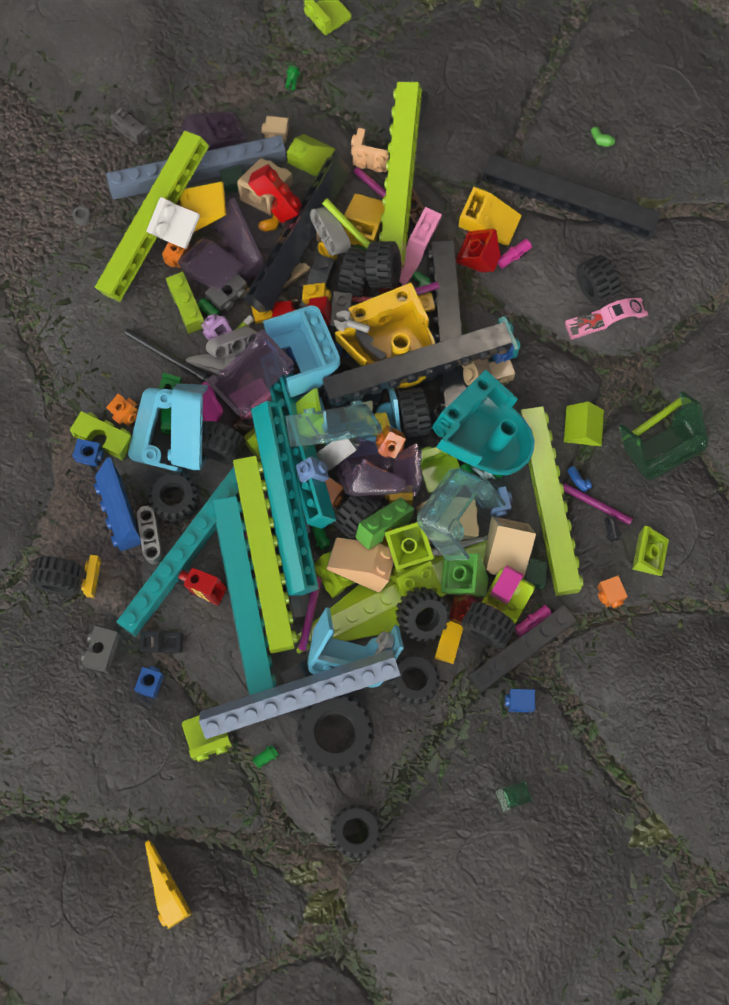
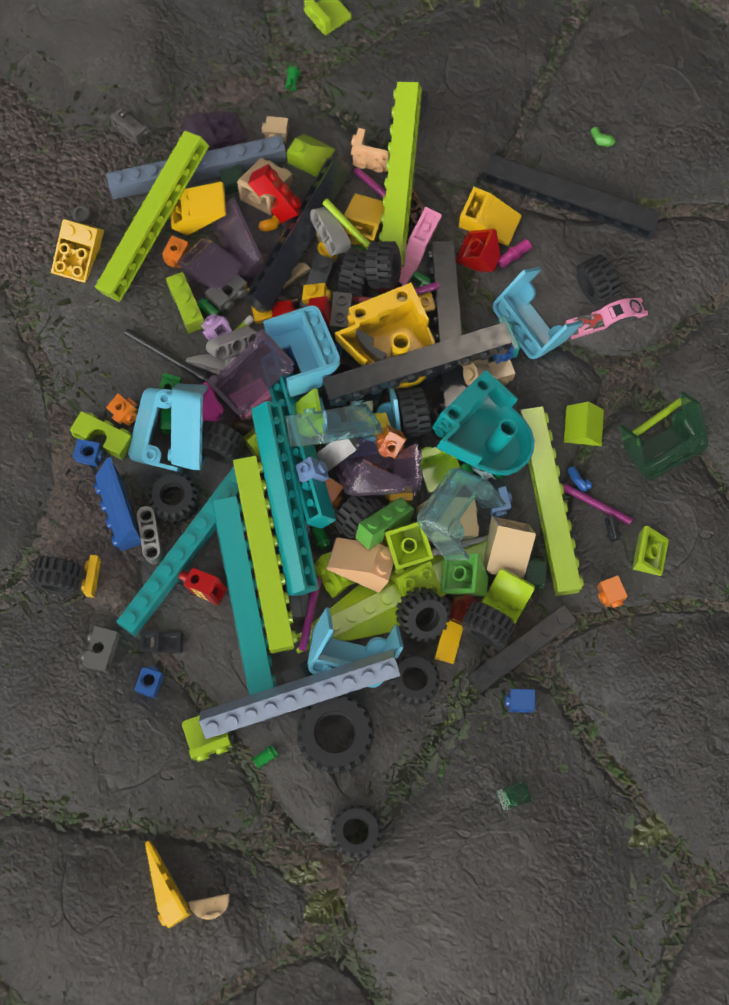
(76, 250): none -> yellow slope
(173, 223): white bracket -> none
(210, 907): none -> tan tile
(349, 323): light grey bar -> none
(384, 640): light grey bar -> none
(506, 584): dark pink slope -> none
(528, 326): none -> medium azure windscreen
(532, 620): dark pink pin -> none

